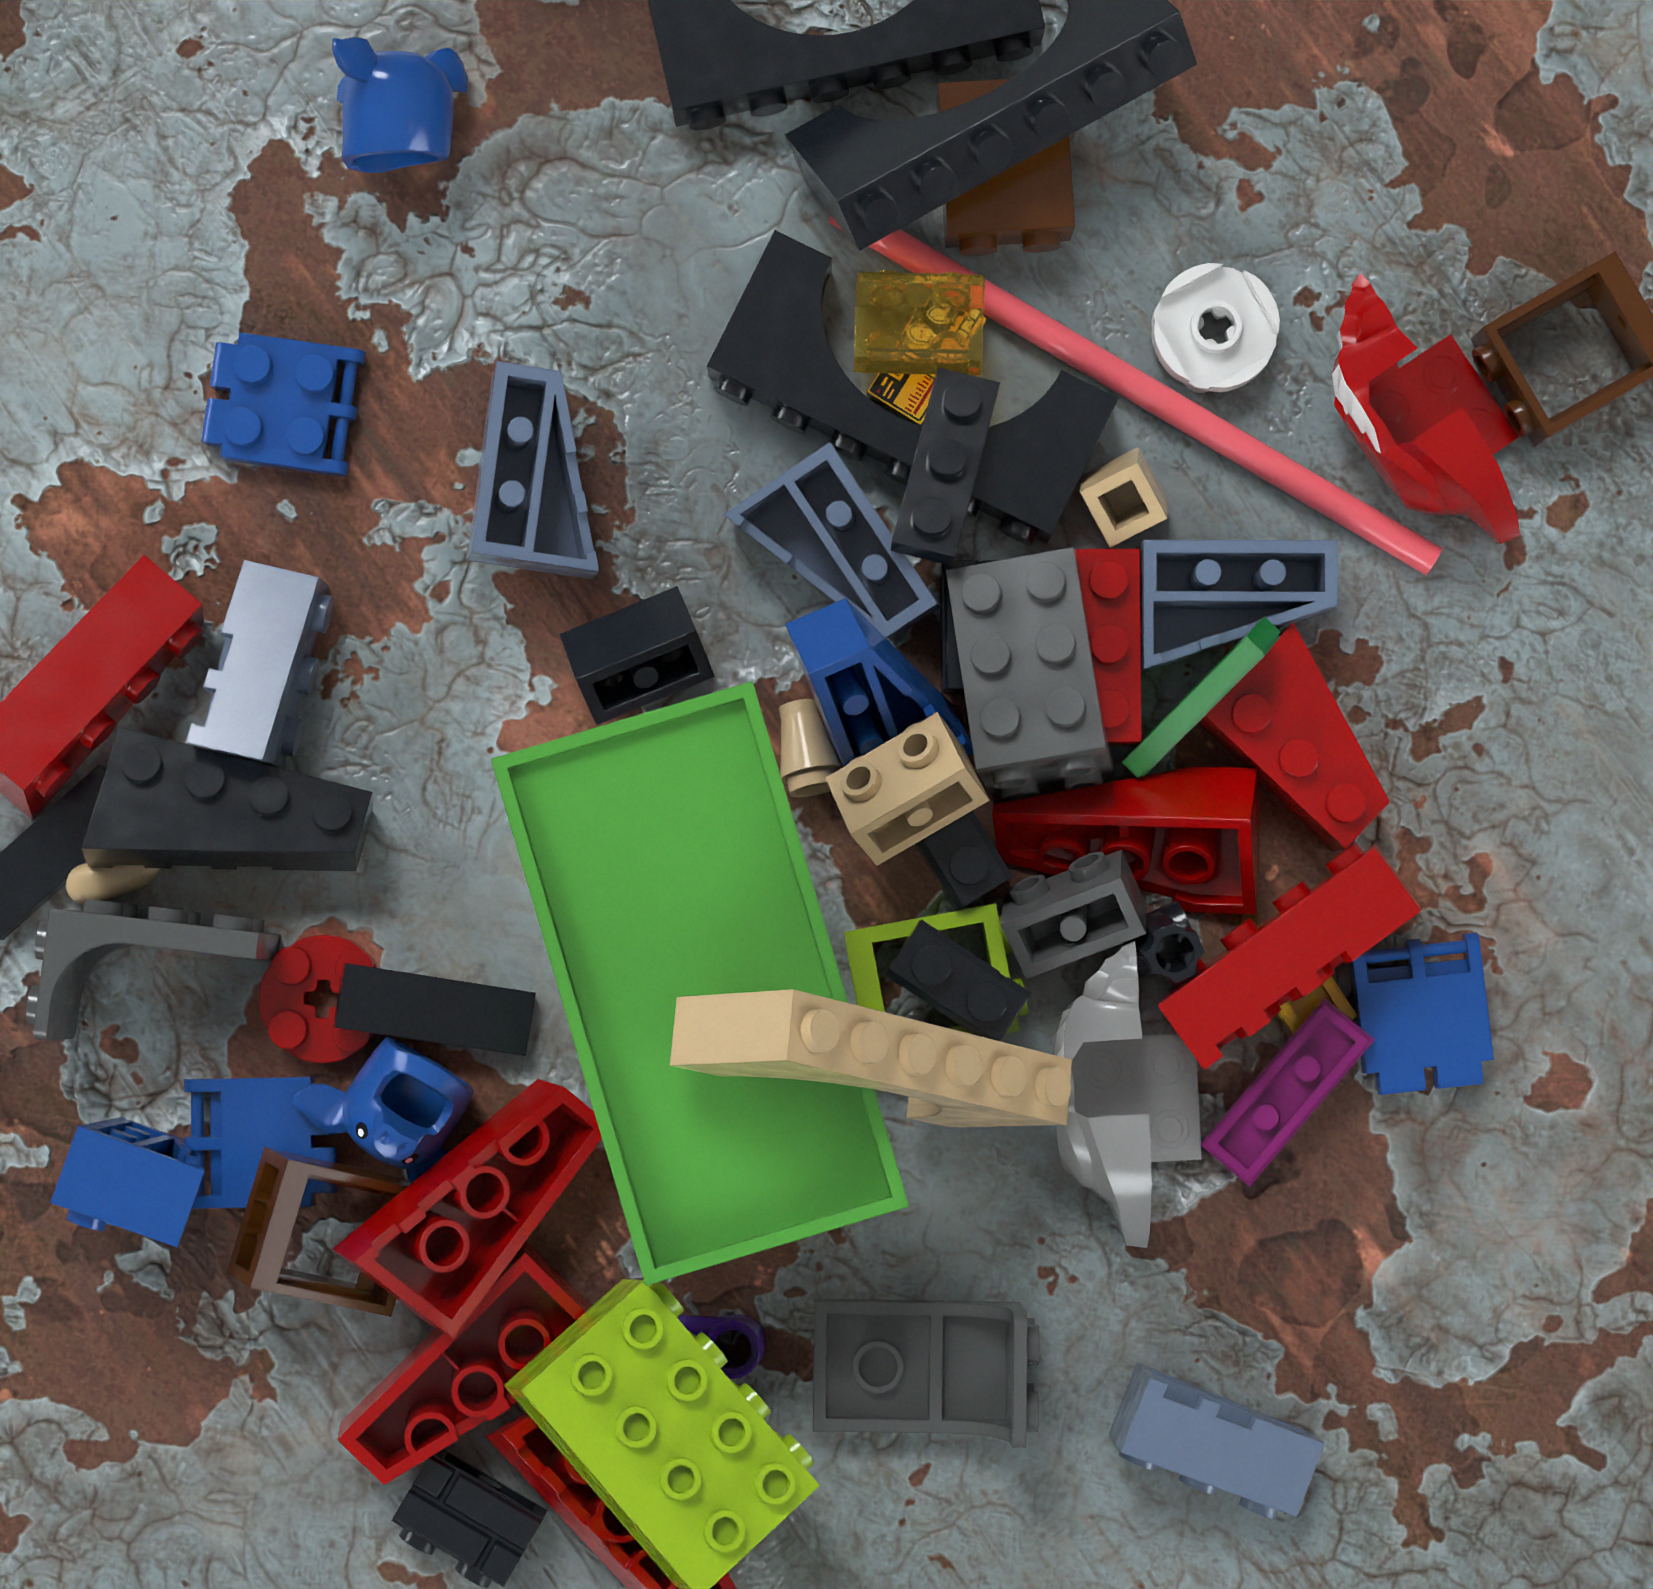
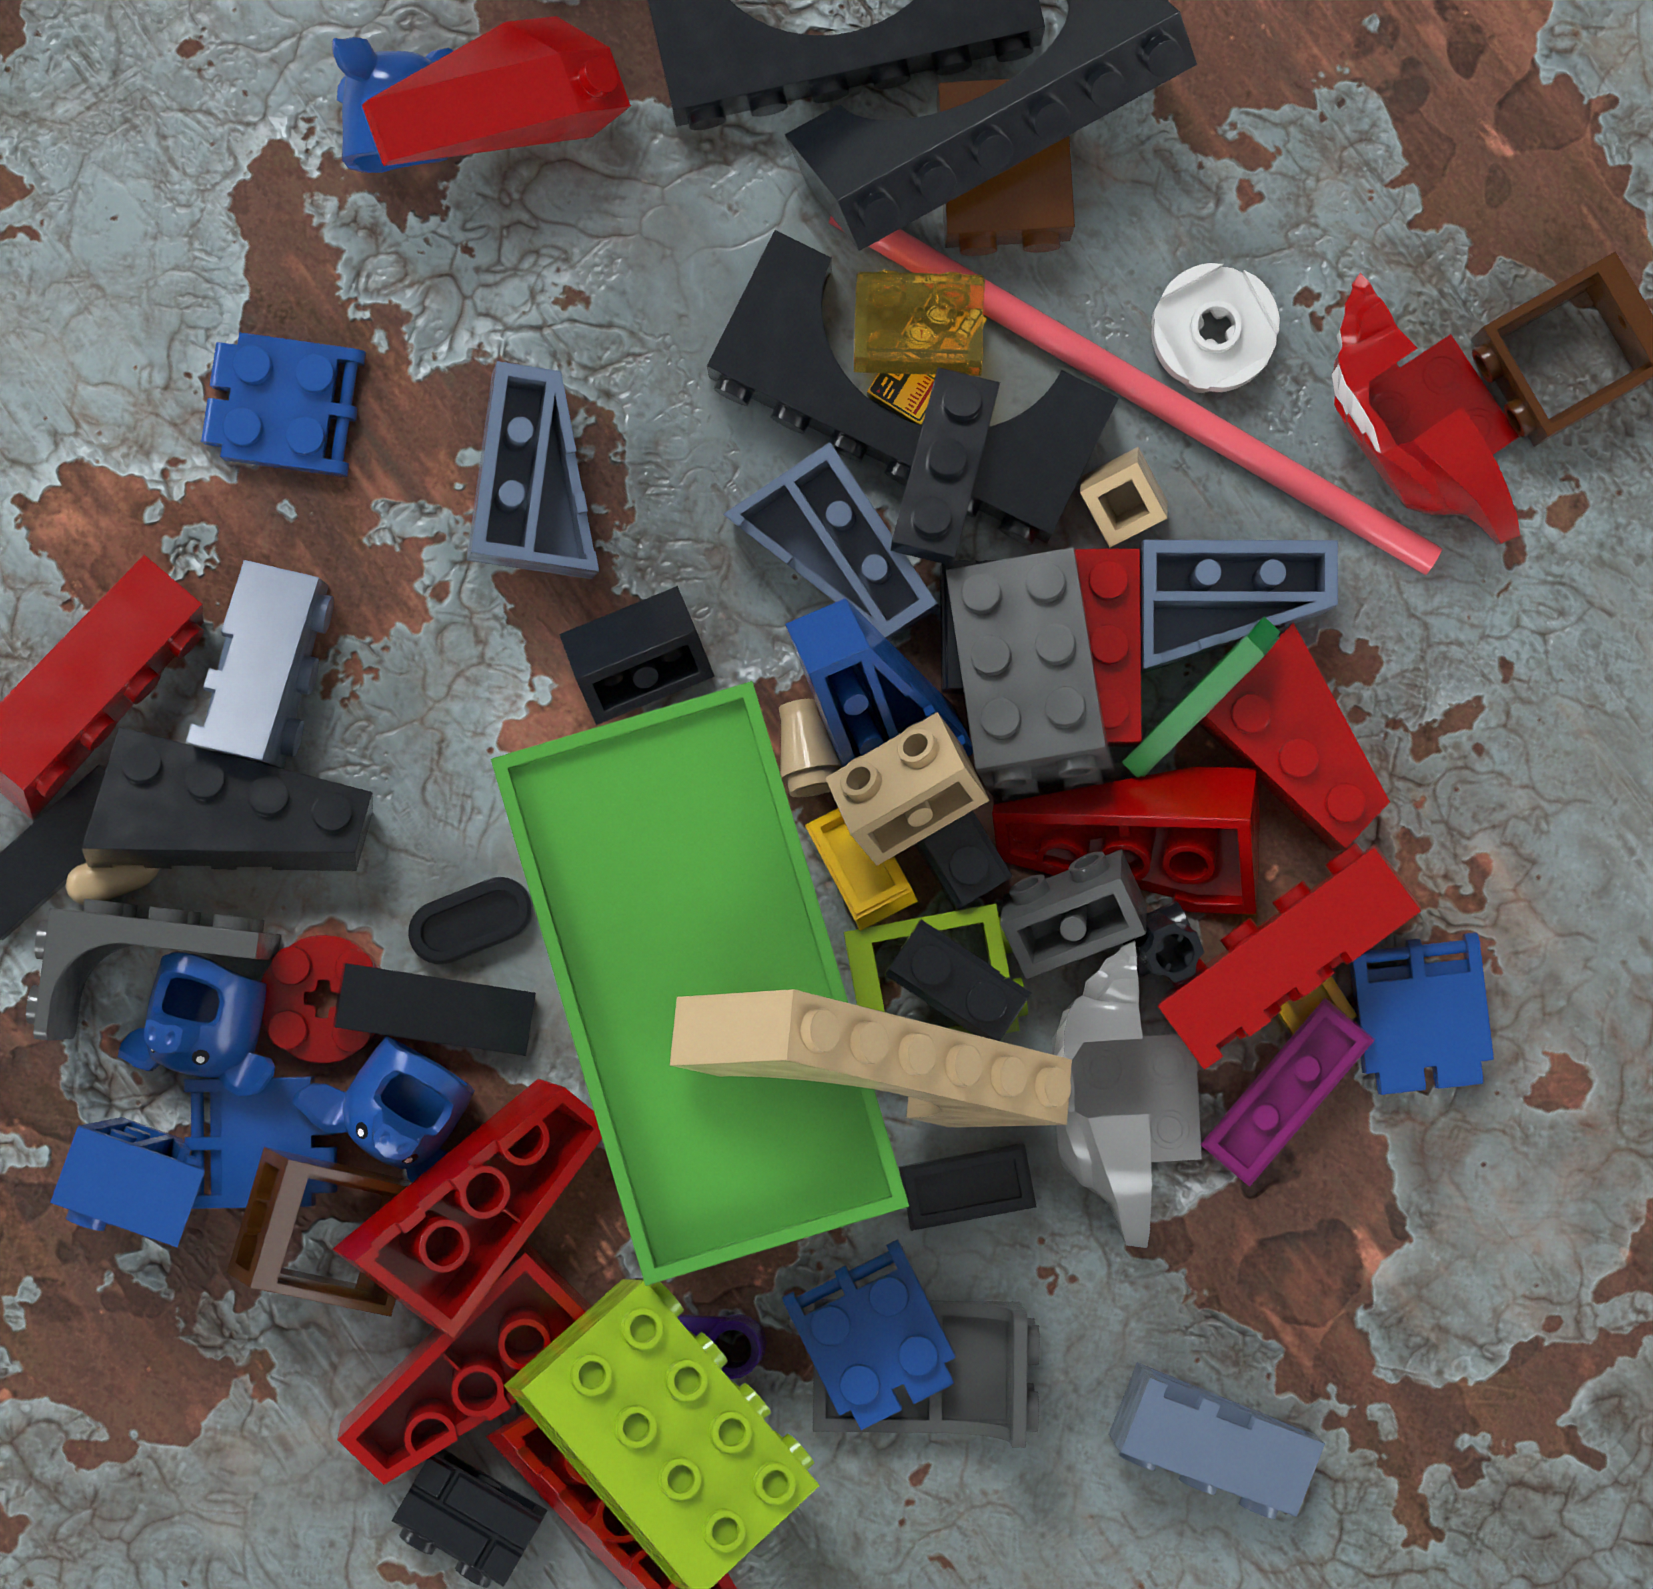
(203, 1025): none -> blue piece
(470, 920): none -> black tile
(500, 92): none -> red wedge
(866, 889): none -> yellow tile
(874, 1338): none -> blue plate
(967, 1186): none -> black tile

